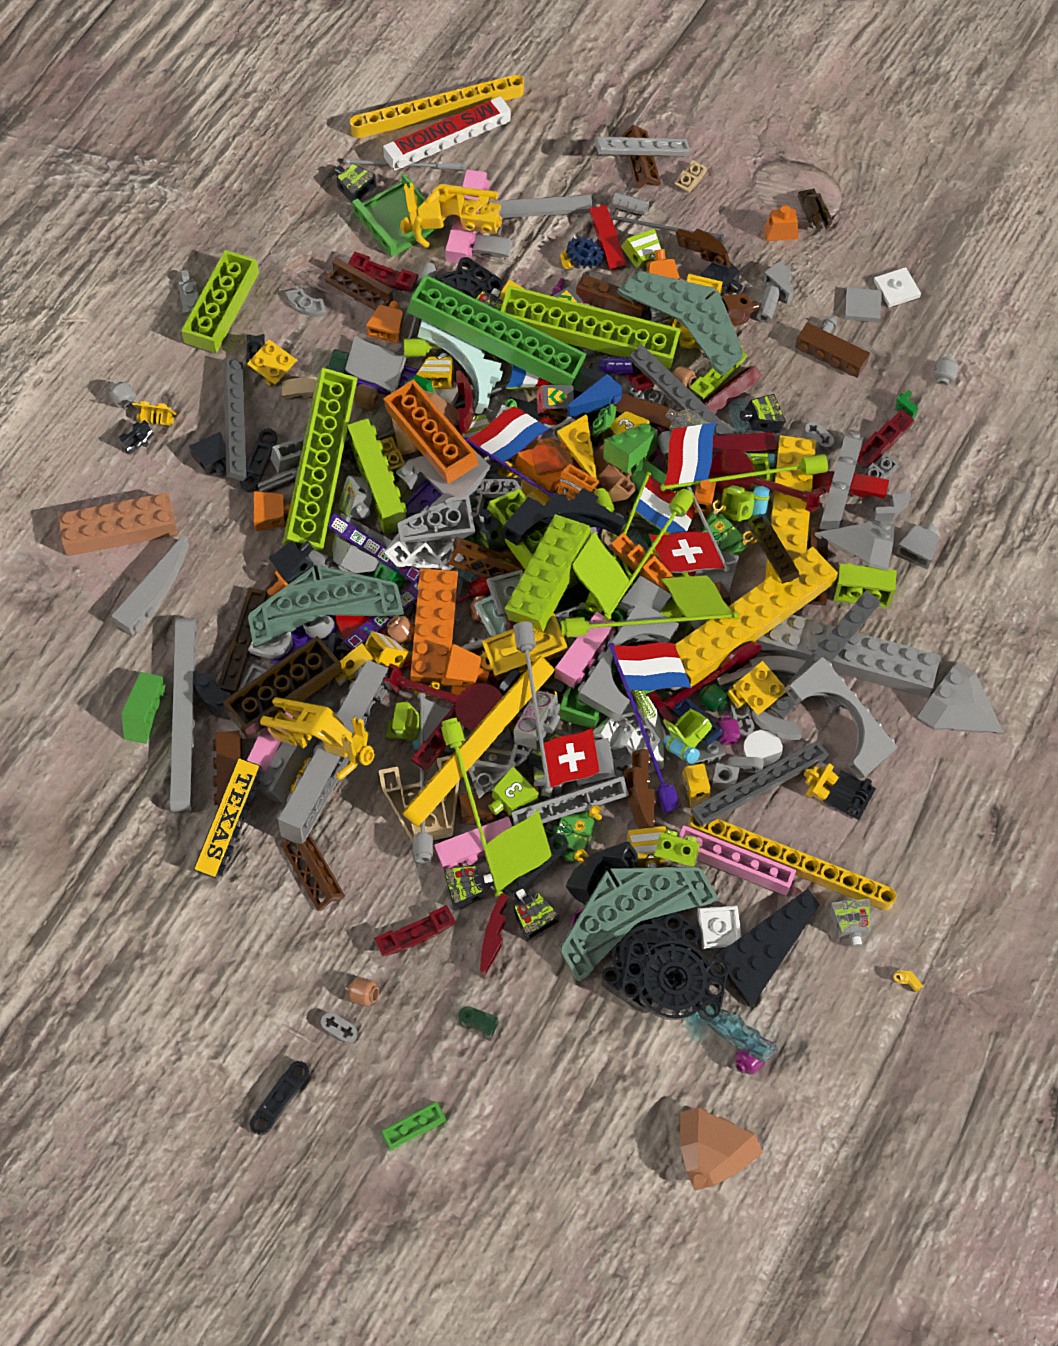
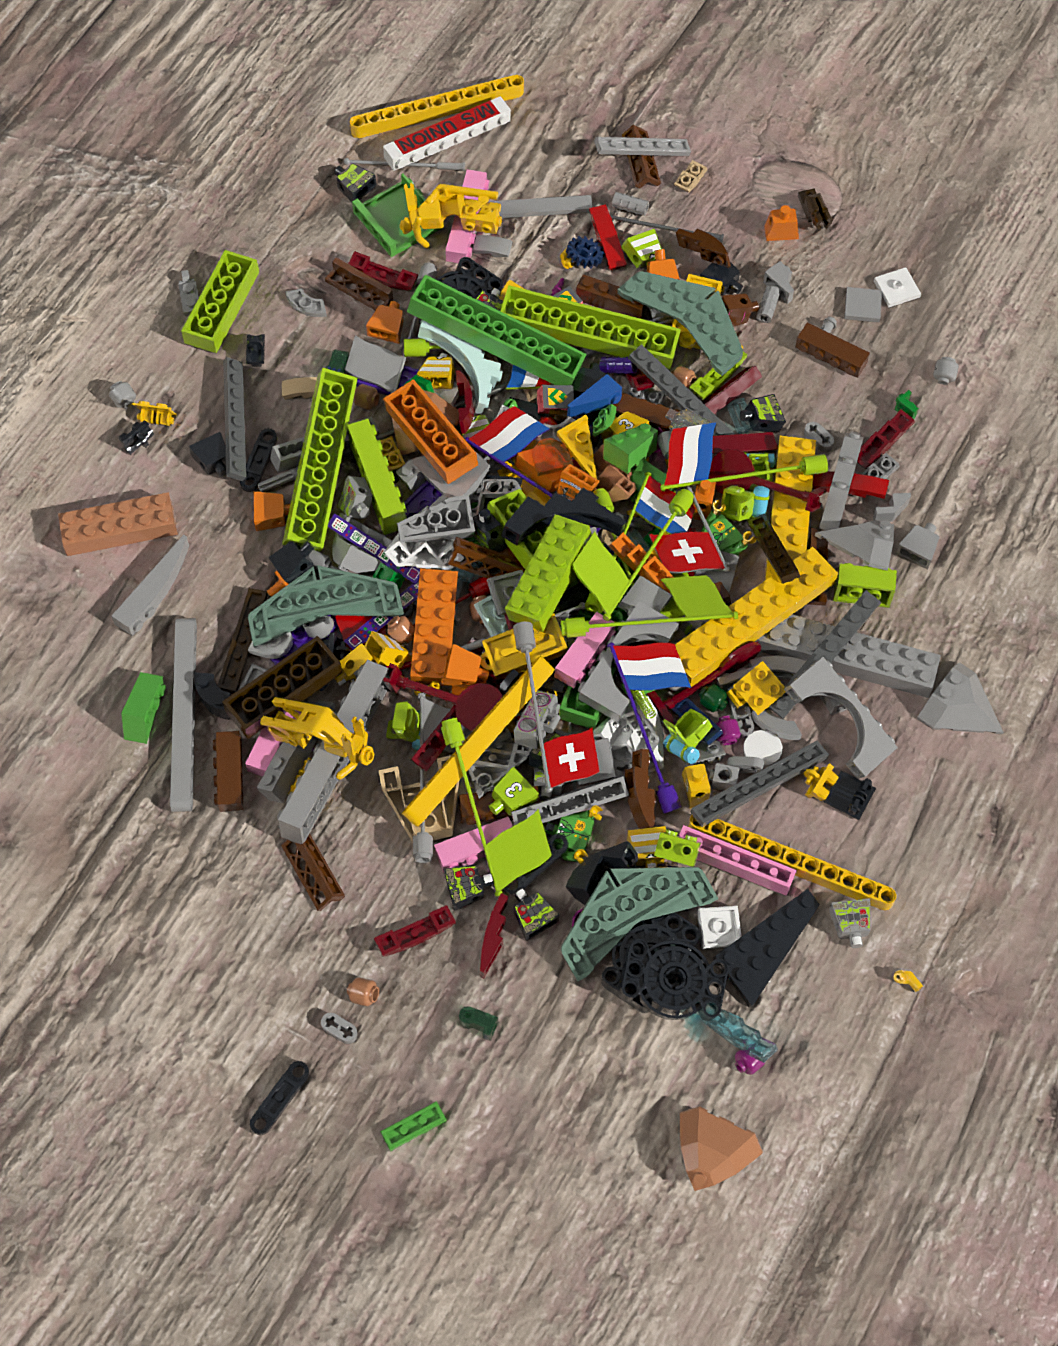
(228, 819): brick -> none
(272, 362): yellow hinge -> none

